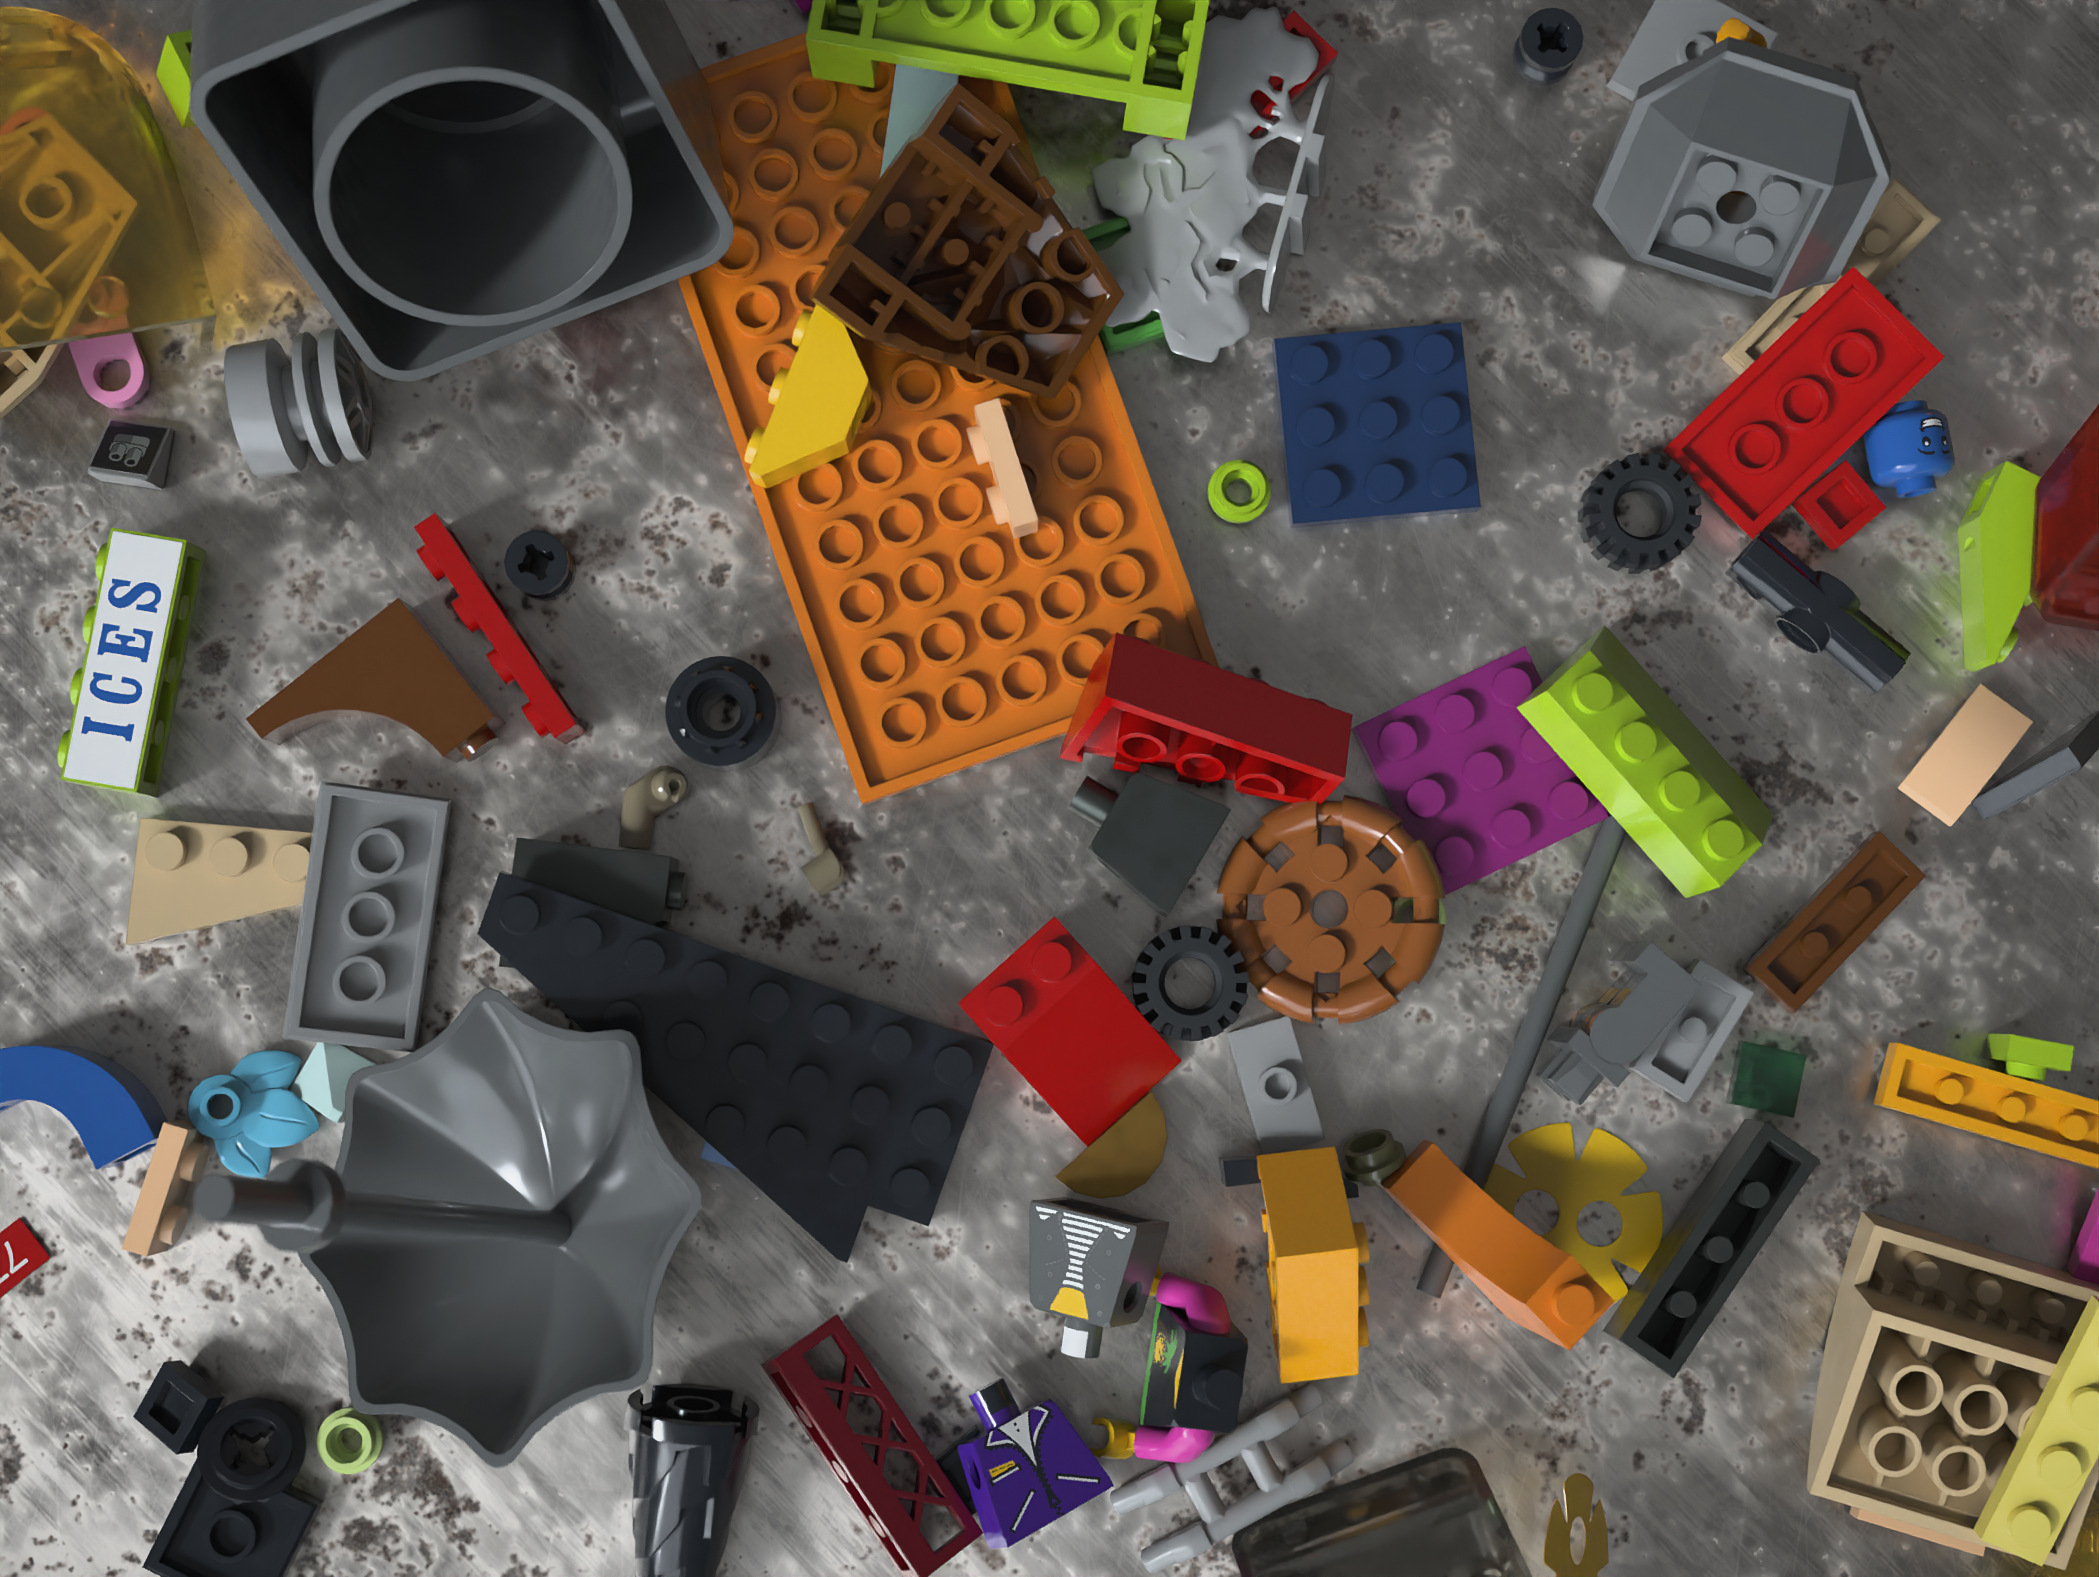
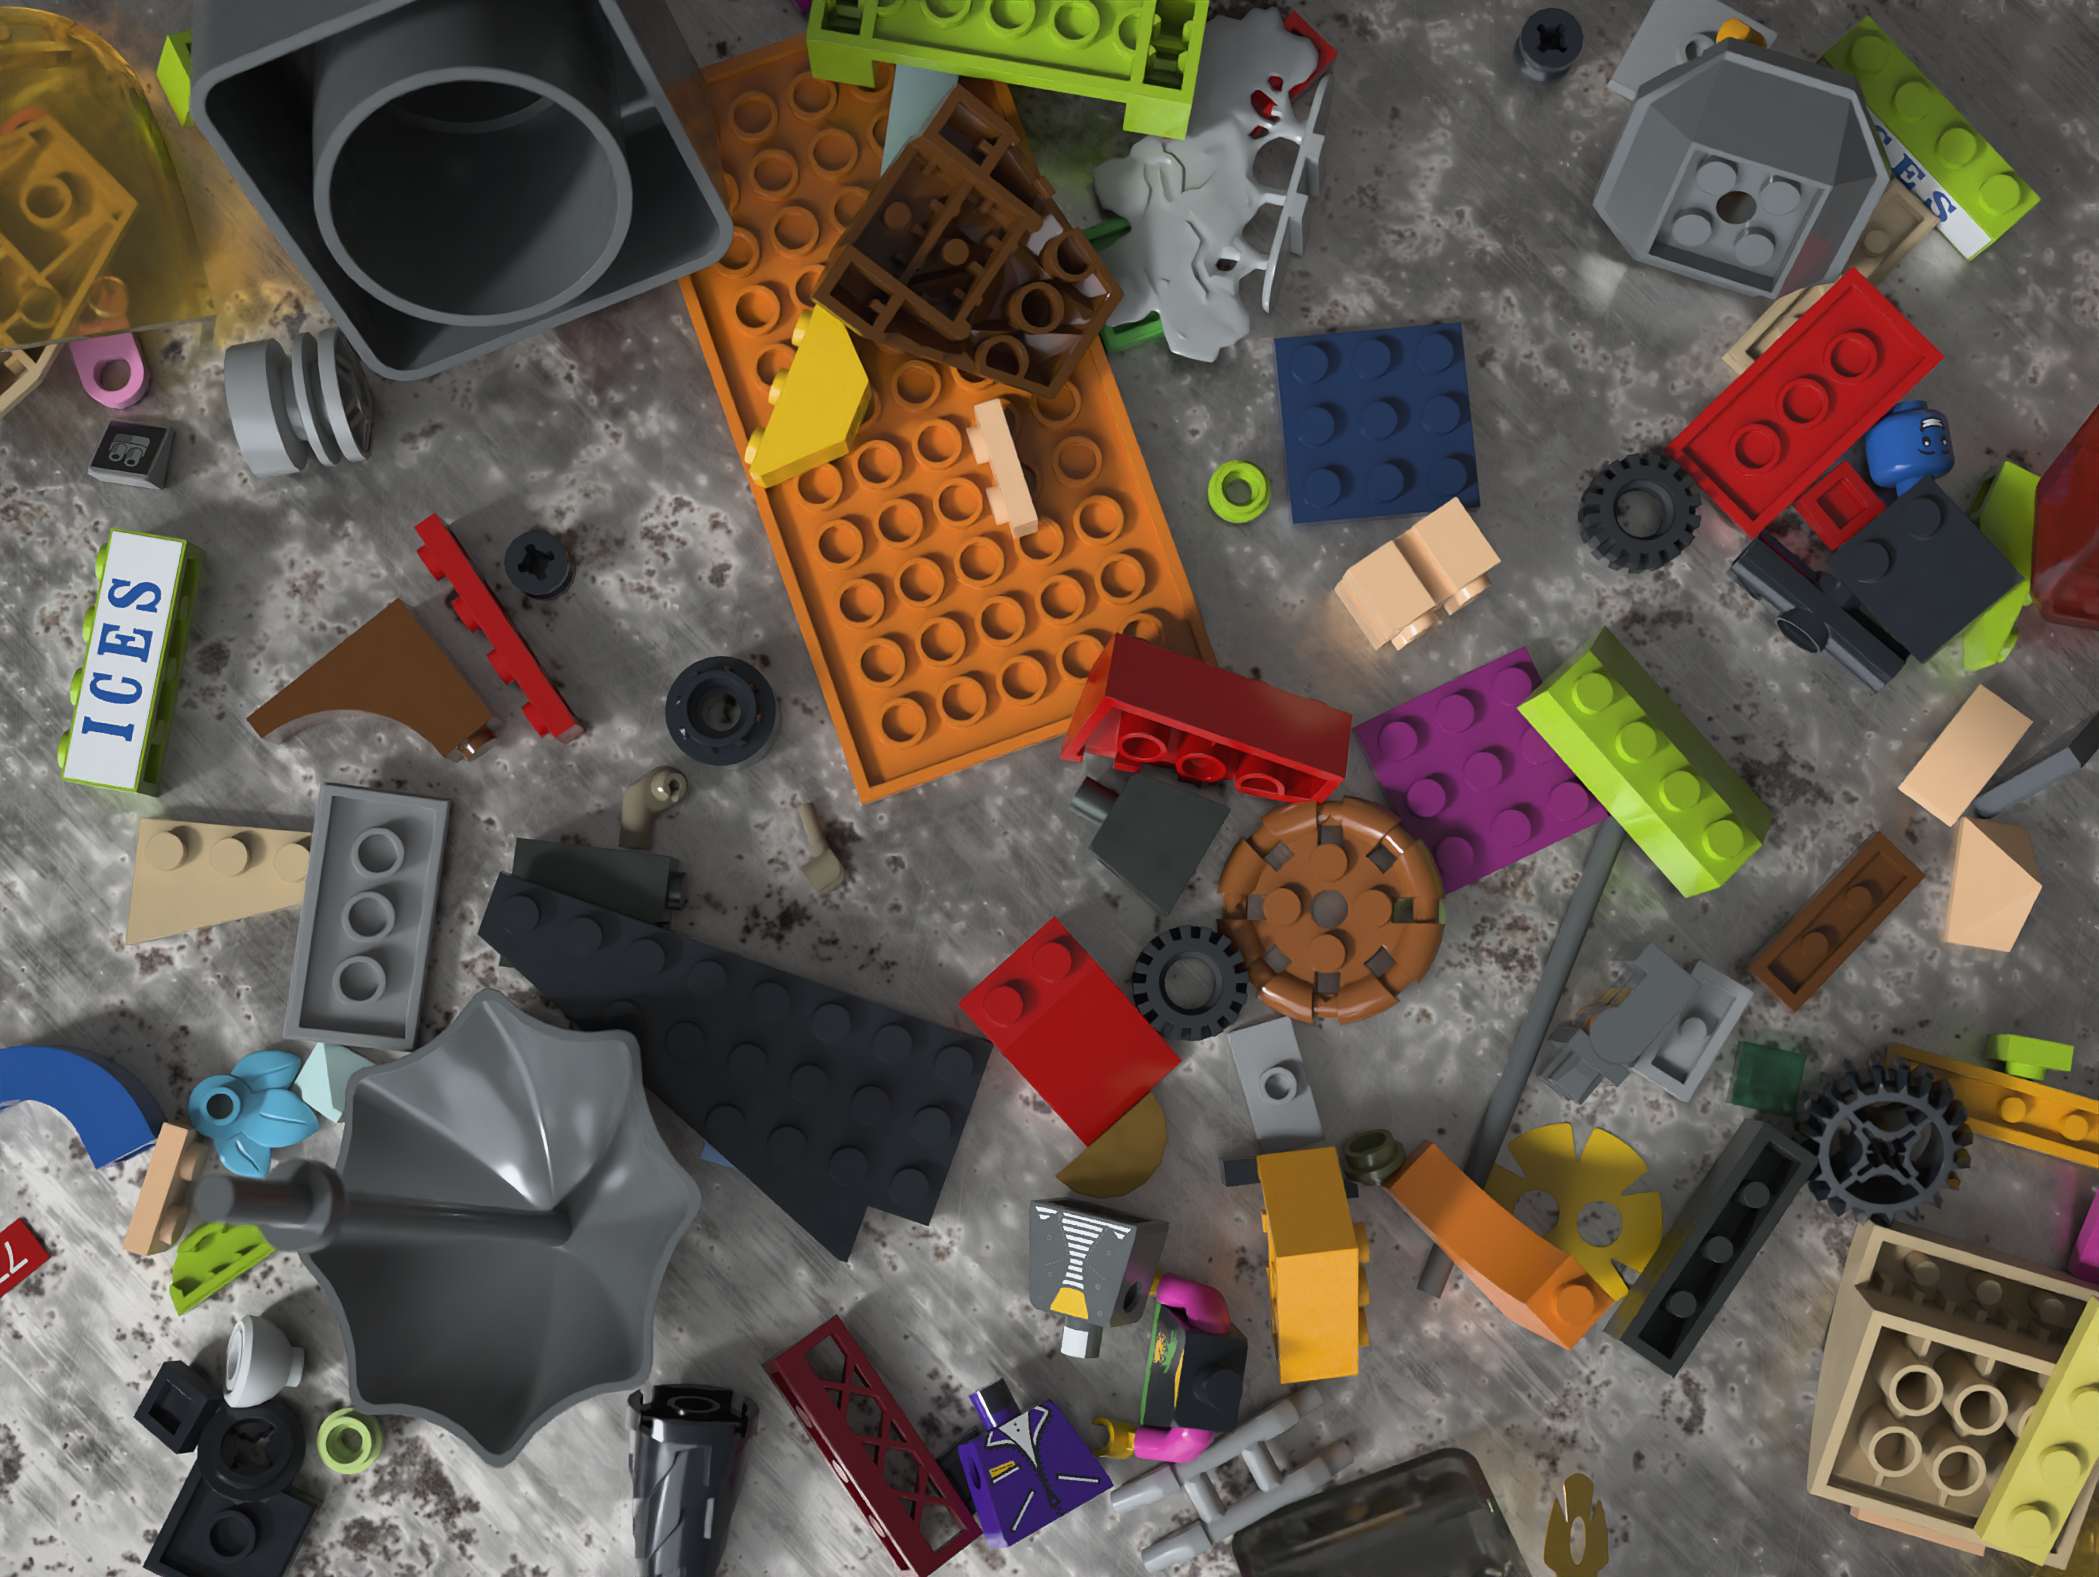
(213, 1259): none -> lime tile
(259, 1363): none -> white brick
(1424, 569): none -> light nougat brick
(1917, 1102): none -> black gear
(1925, 570): none -> black slope
(1932, 143): none -> lime brick
(1991, 884): none -> light nougat slope

